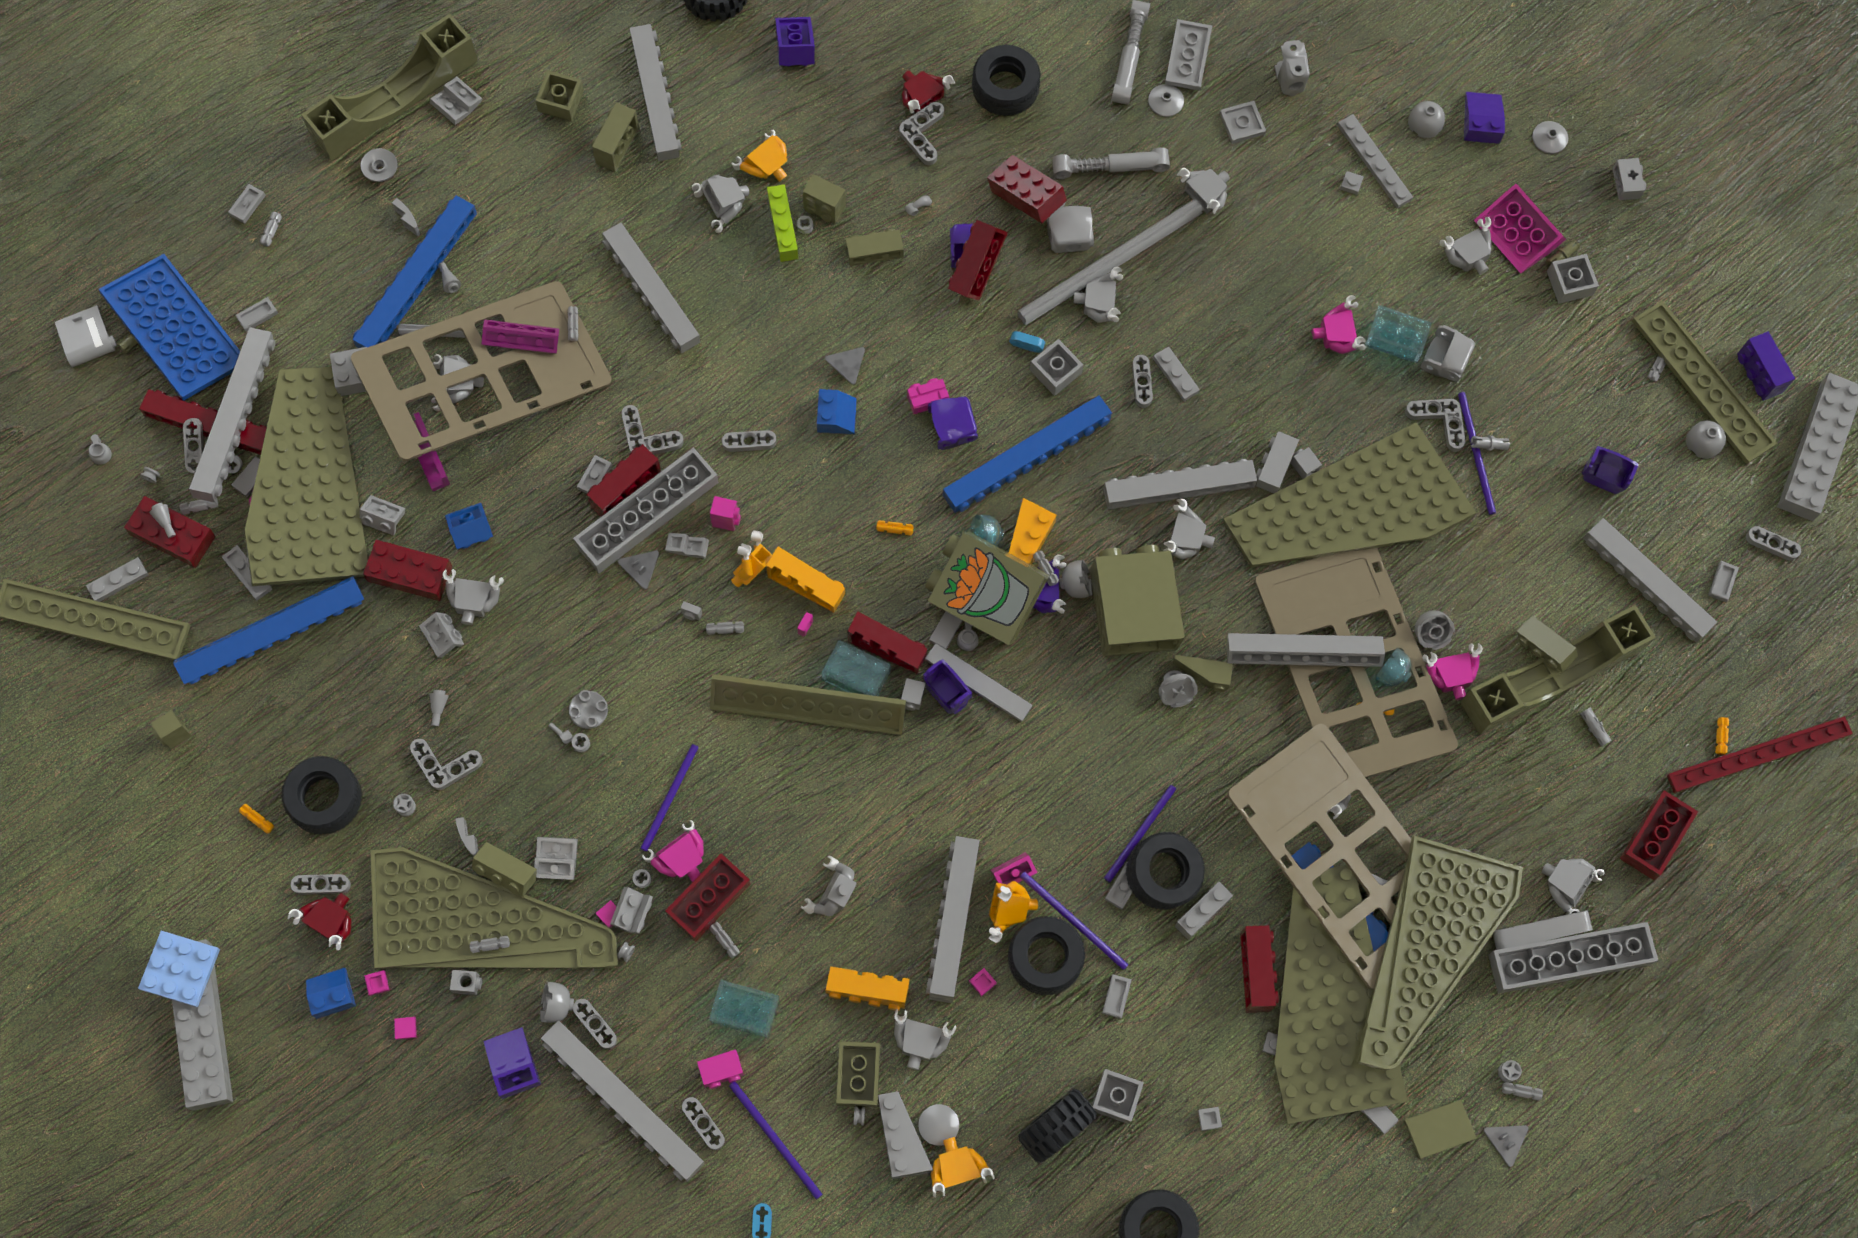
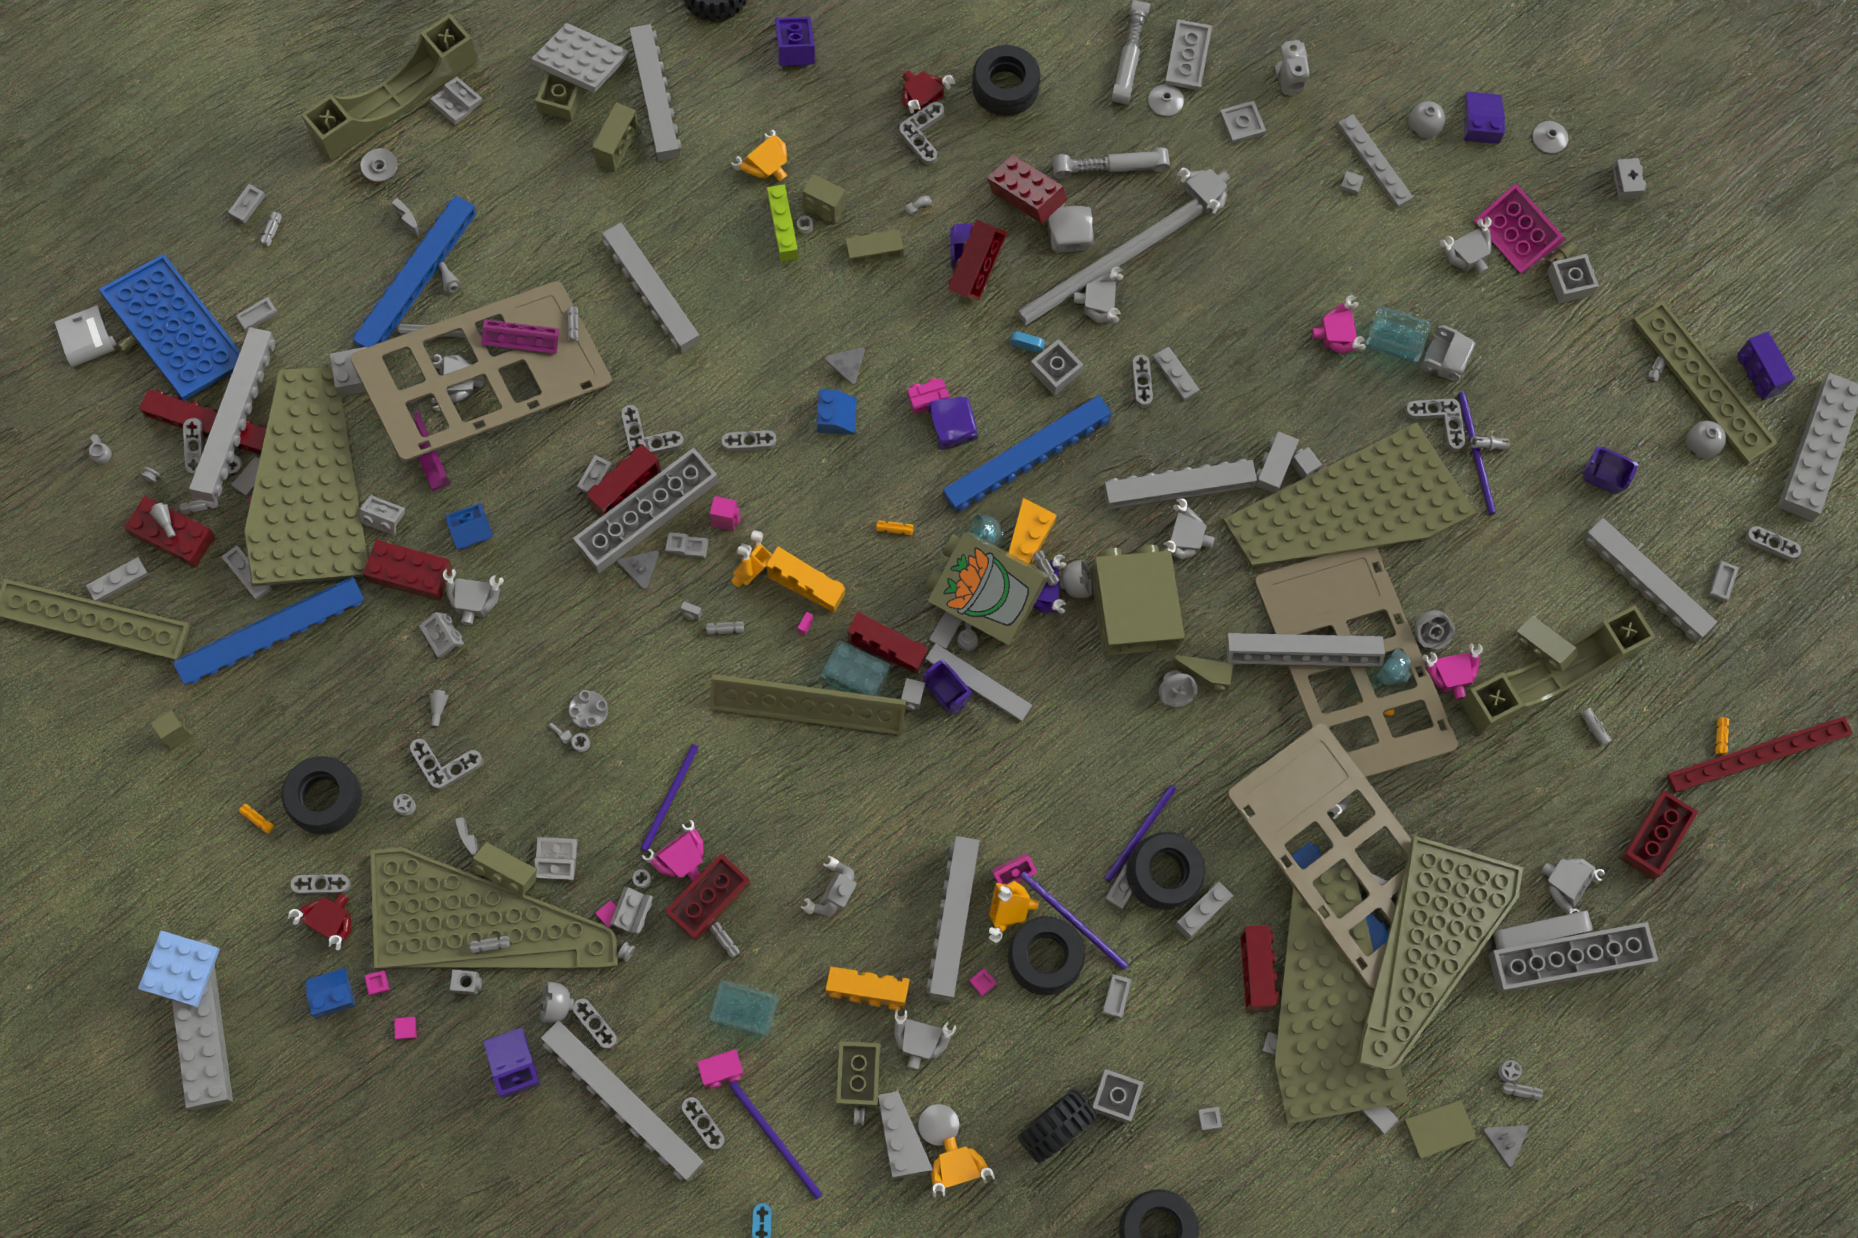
(580, 57): none -> light grey plate
(723, 196): light grey torso -> none

